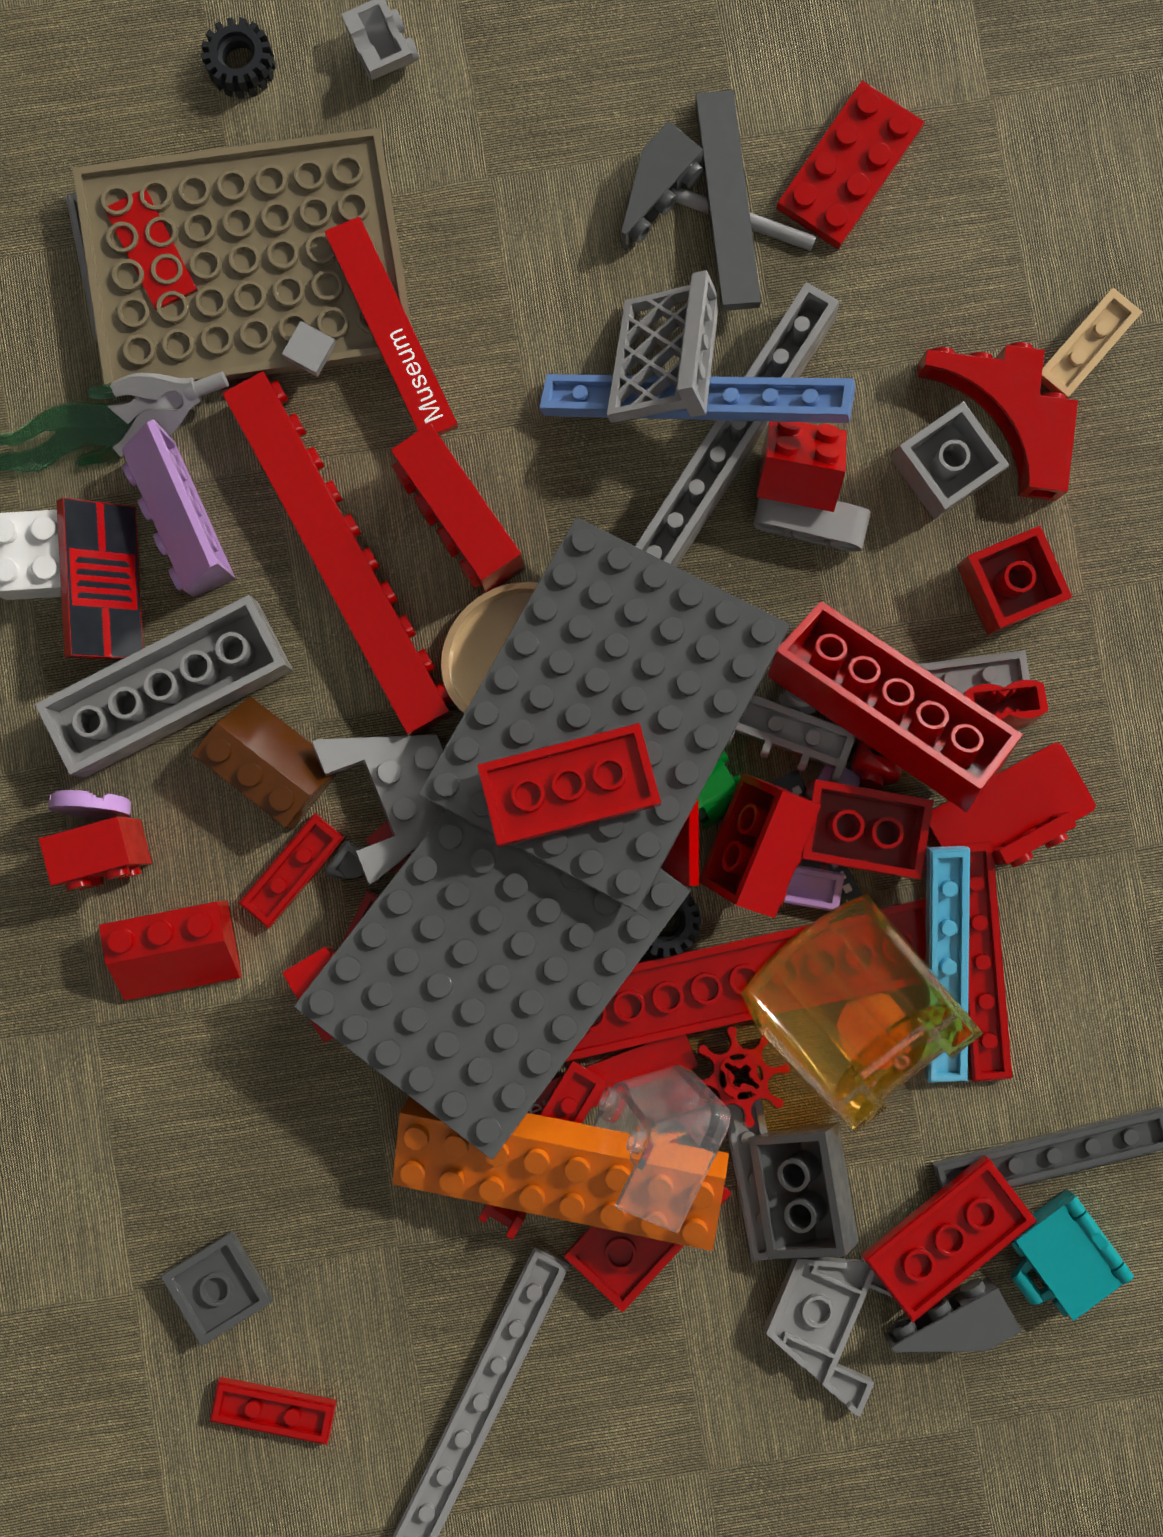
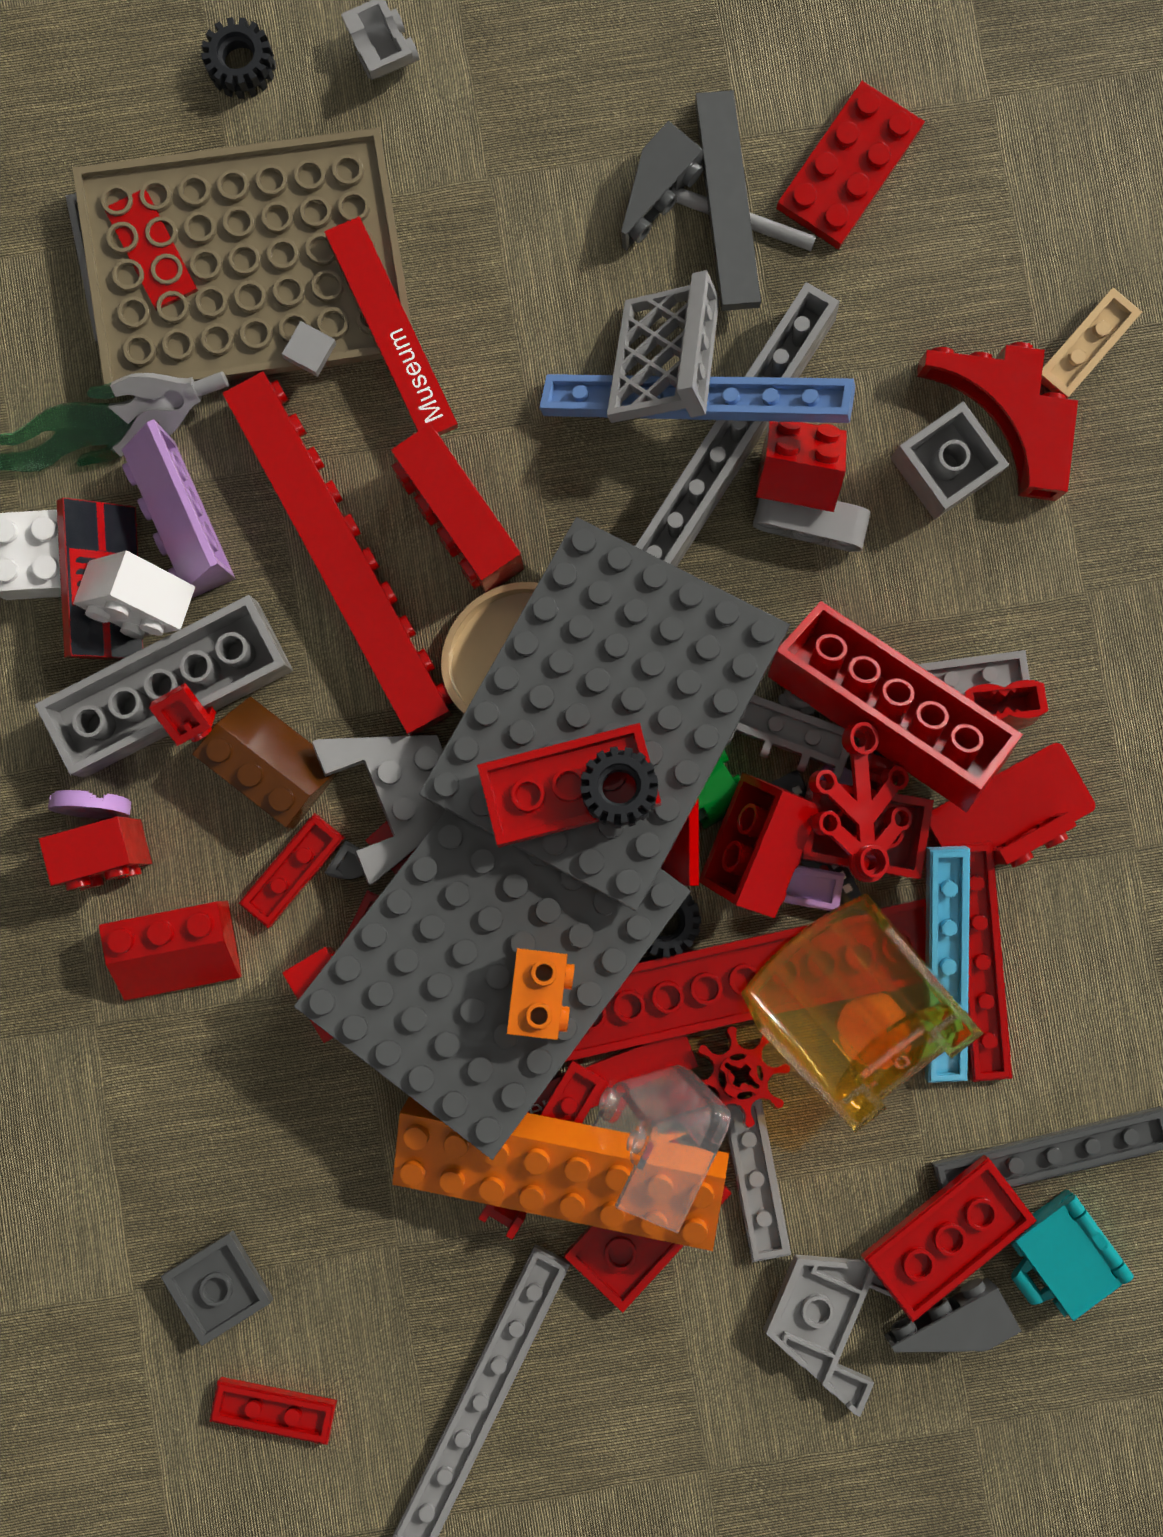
(133, 595): none -> white brick
(183, 715): none -> red bracket
(538, 994): none -> orange brick
(607, 764): none -> black tyre
(804, 1192): dark grey slope -> none
(862, 808): none -> red plant
(1014, 580): red brick -> none

